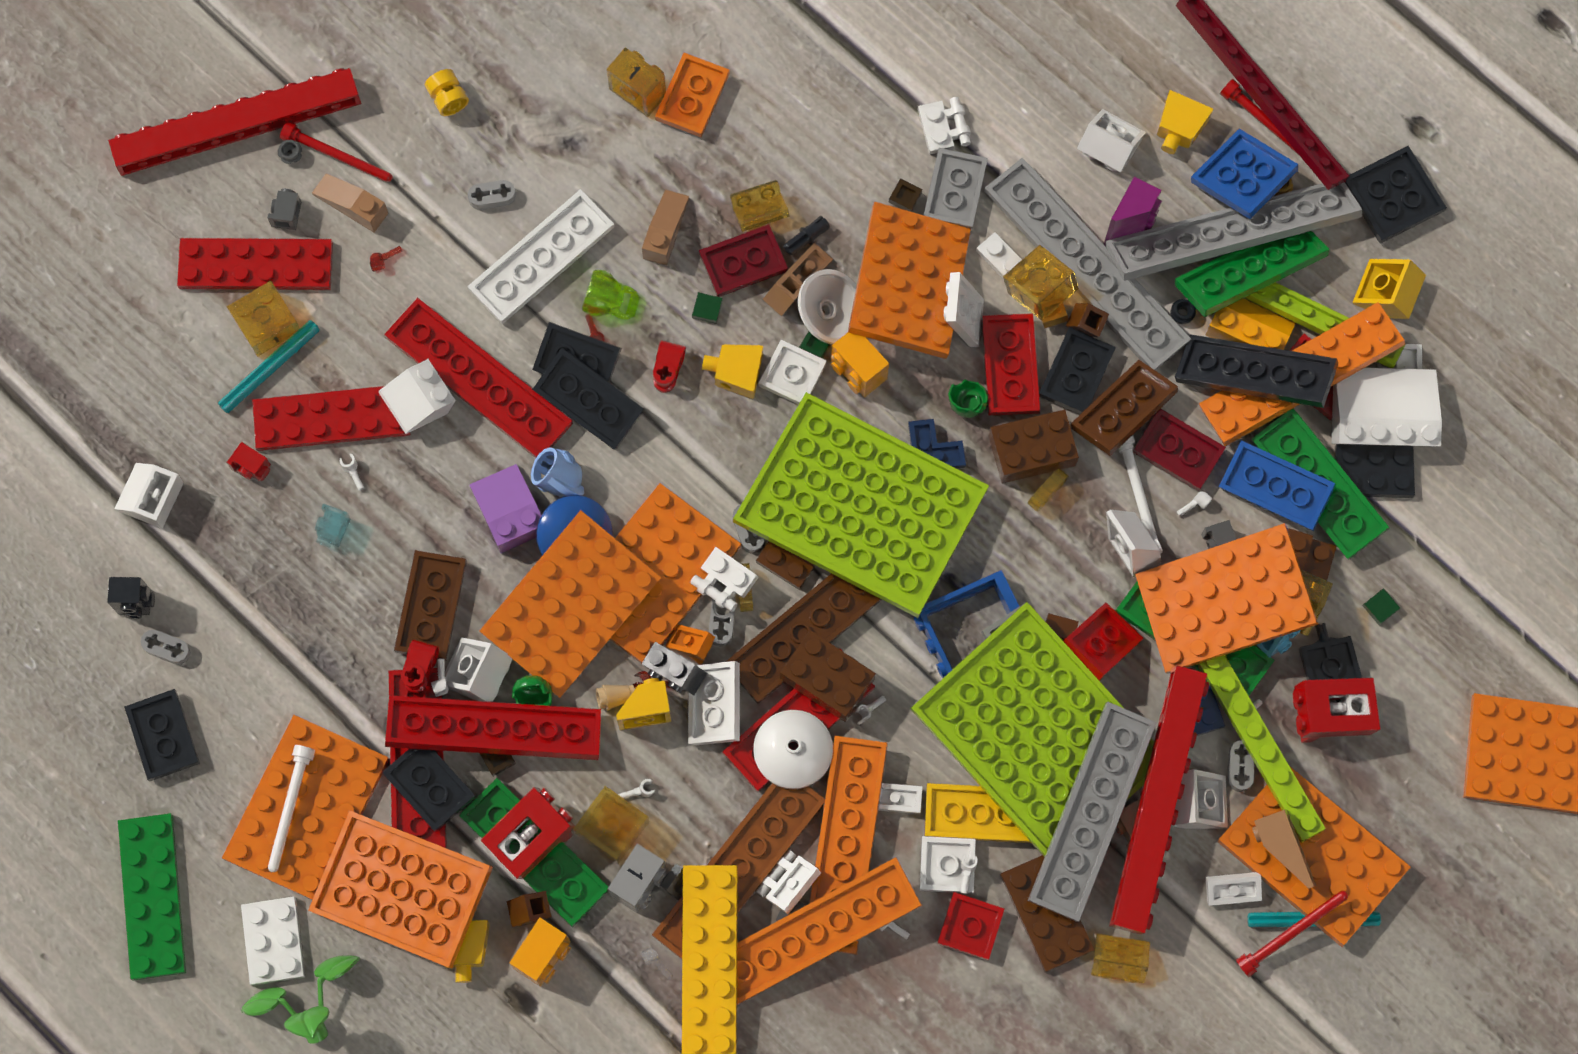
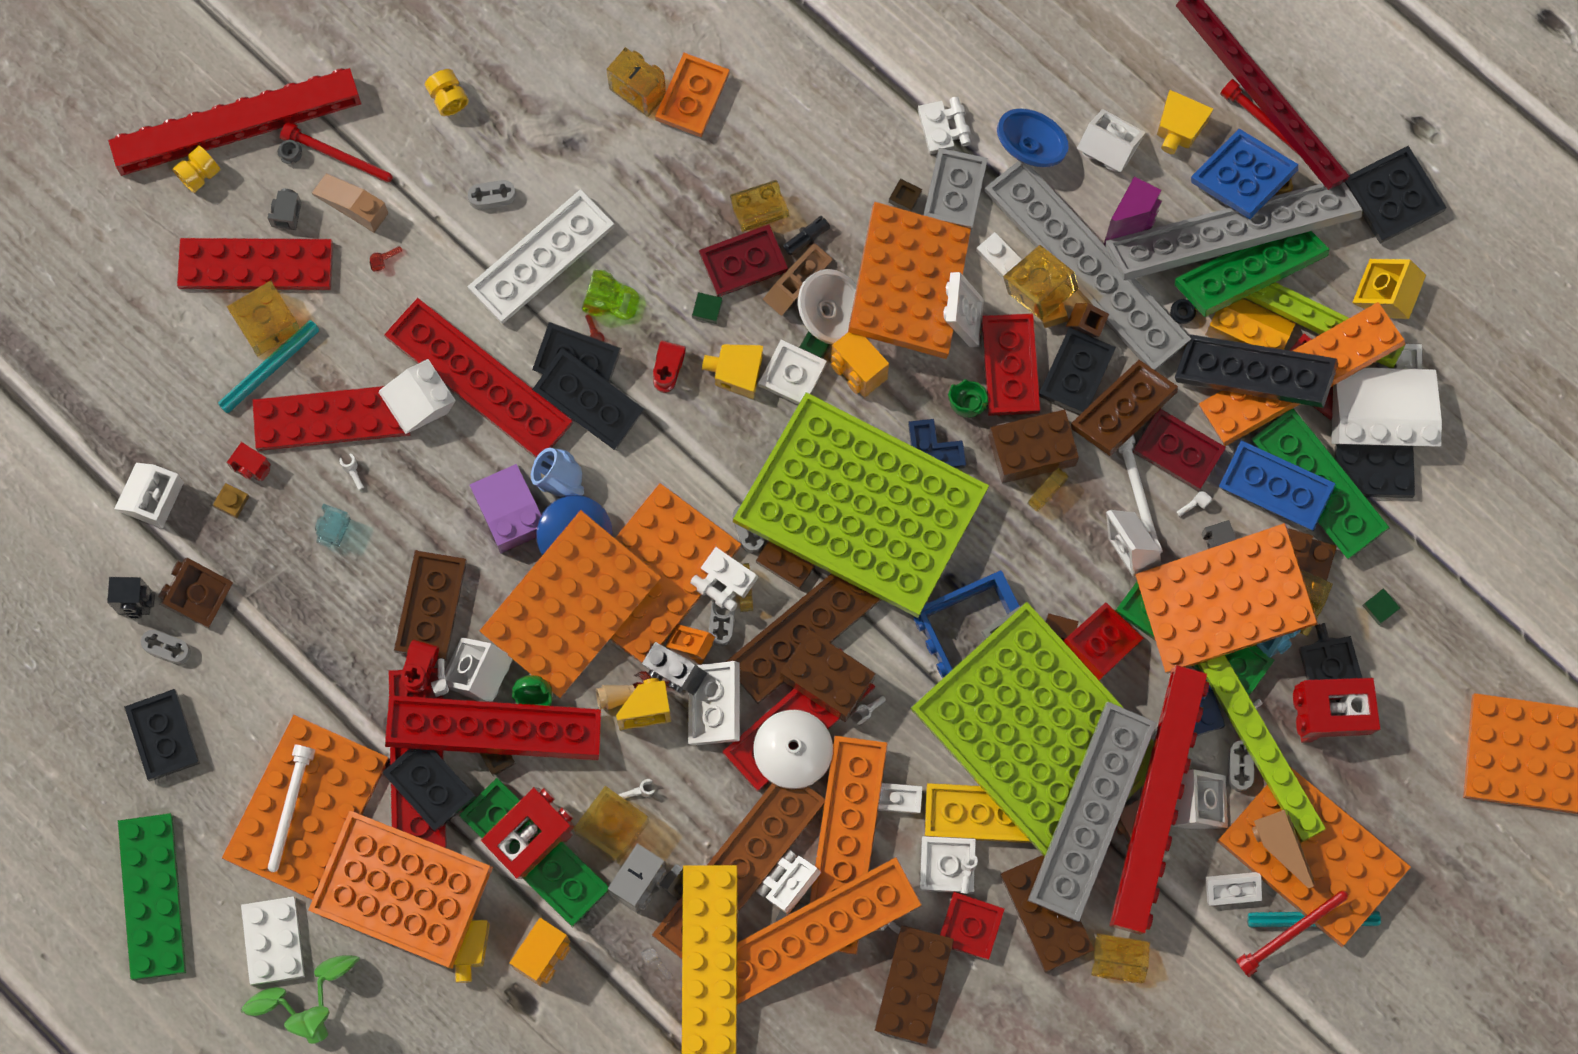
(195, 592): none -> reddish brown plate
(196, 169): none -> yellow wheel
(231, 500): none -> pearl gold plate
(528, 908): reddish brown brick -> none
(664, 227): medium nougat slope -> none
(914, 984): none -> reddish brown plate
(1032, 138): none -> blue dish

